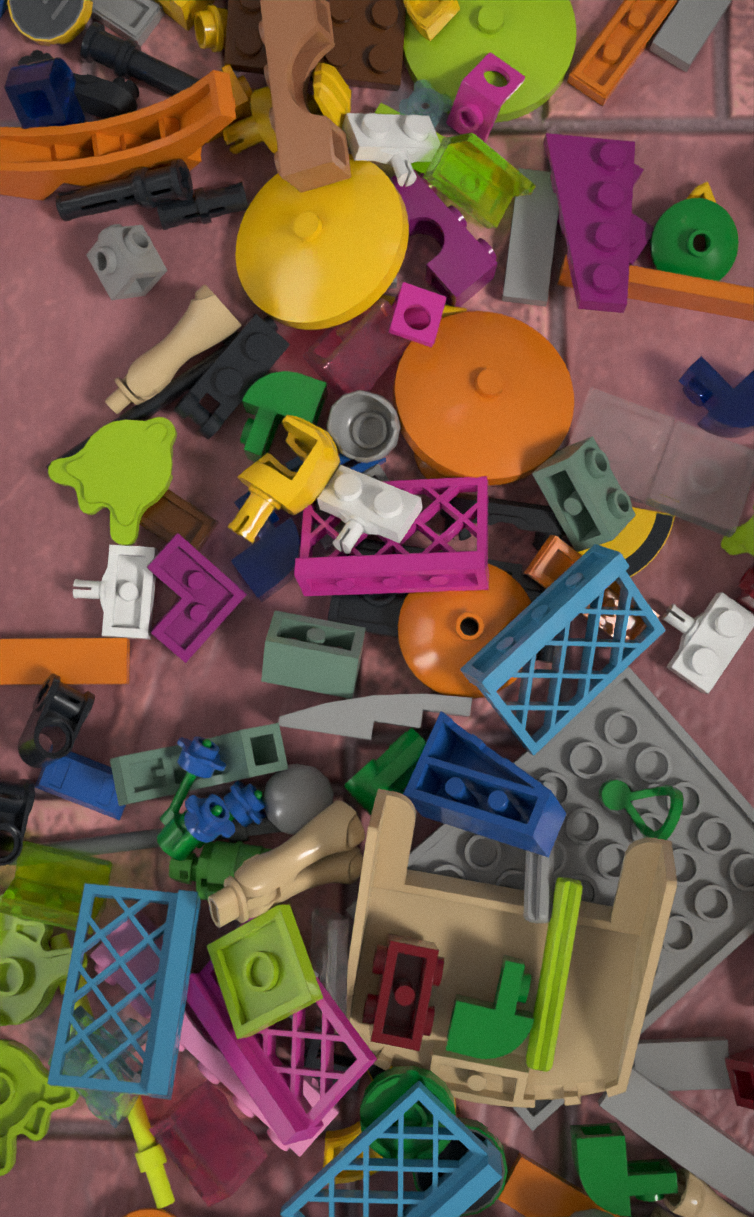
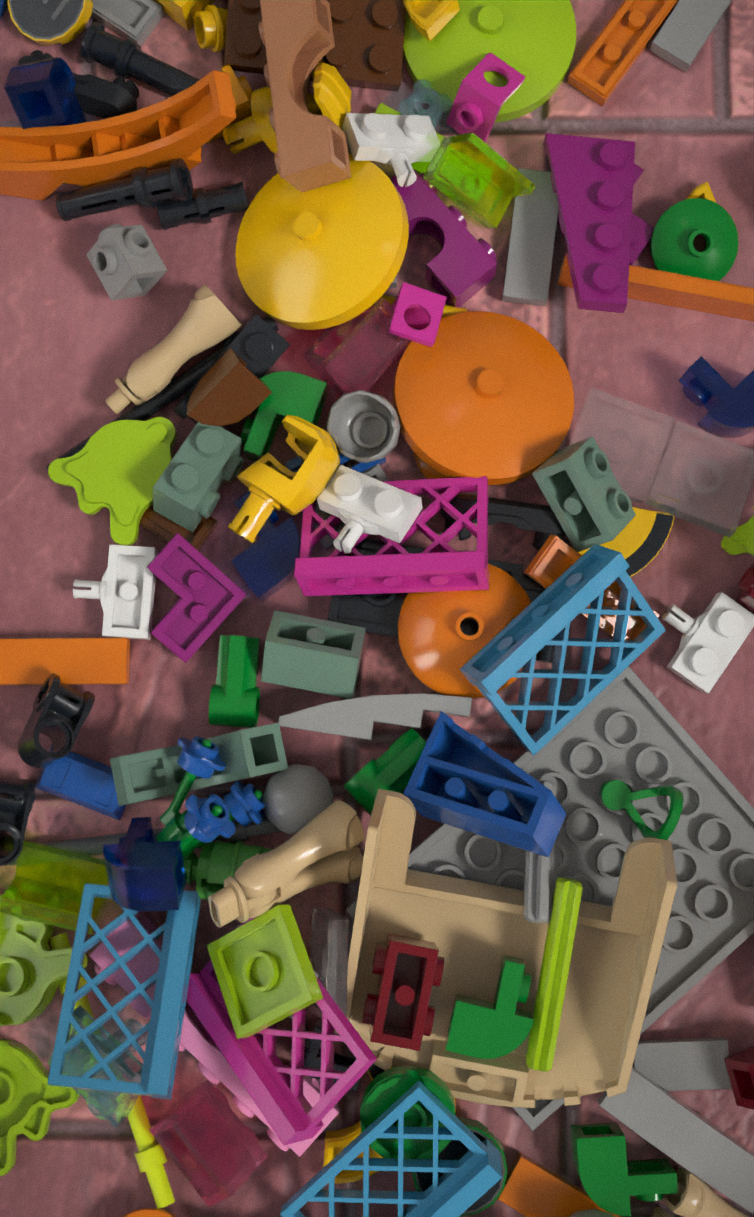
(145, 872): none -> clear blue brick
(197, 474): none -> sand green brick
(226, 392): none -> reddish brown brick
(235, 695): none -> green piece

